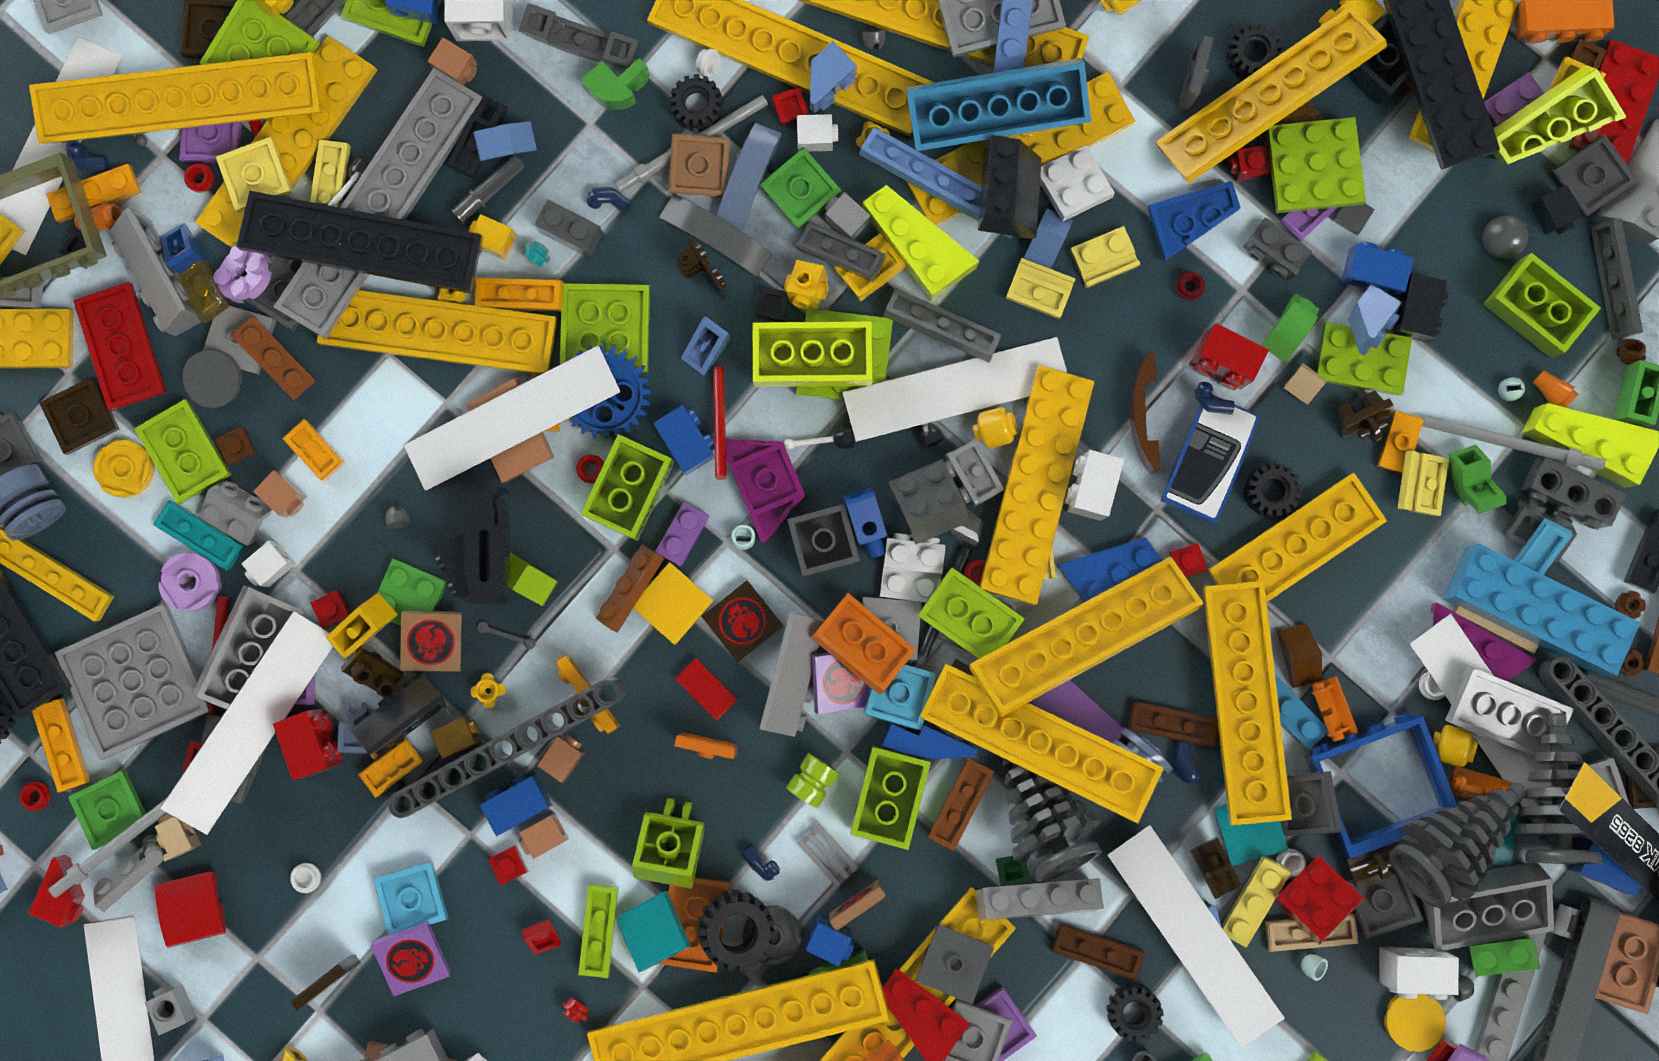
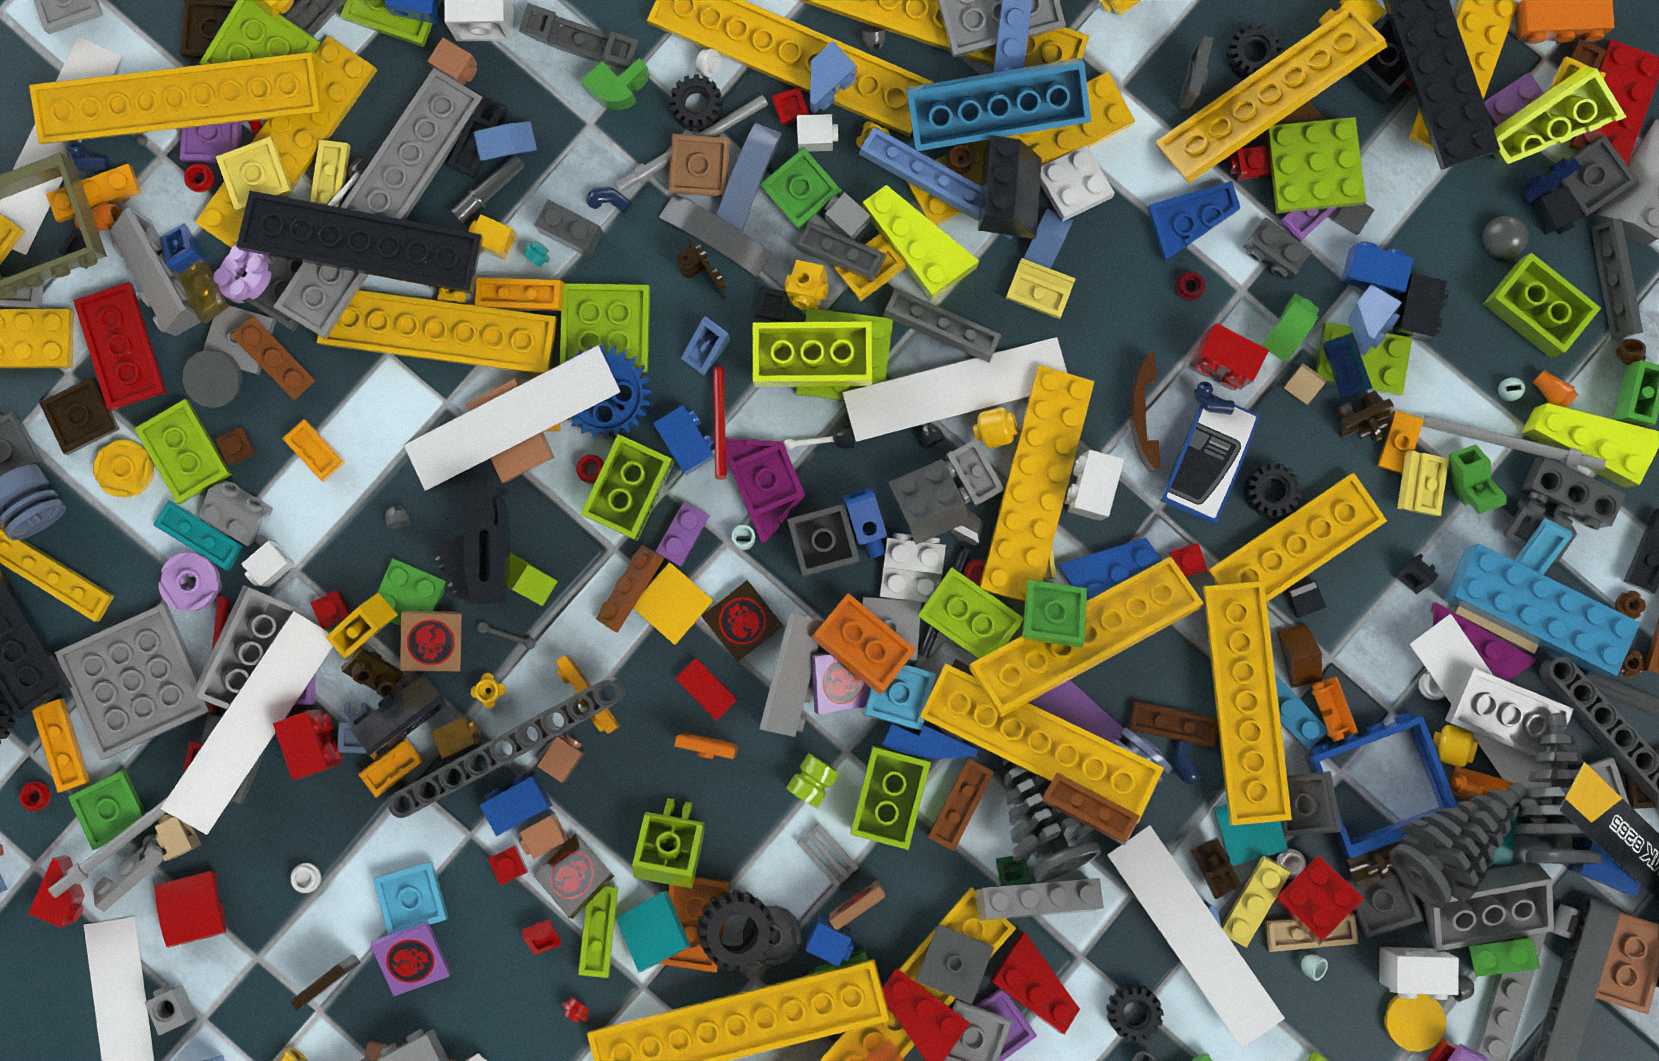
(281, 494): nougat brick -> none
(574, 876): none -> tile
(756, 862): dark blue arm -> none
(968, 158): none -> reddish brown plate
(1034, 985): none -> red wing
(1054, 613): none -> bright green plate
(1090, 808): none -> dark orange plate
(1097, 951): reddish brown tile -> none
(1104, 257): light yellow plate -> none
(1306, 599): none -> black tile
(1347, 365): none -> clear blue plate
(1417, 574): none -> black tile
(1560, 171): none -> clear blue plate

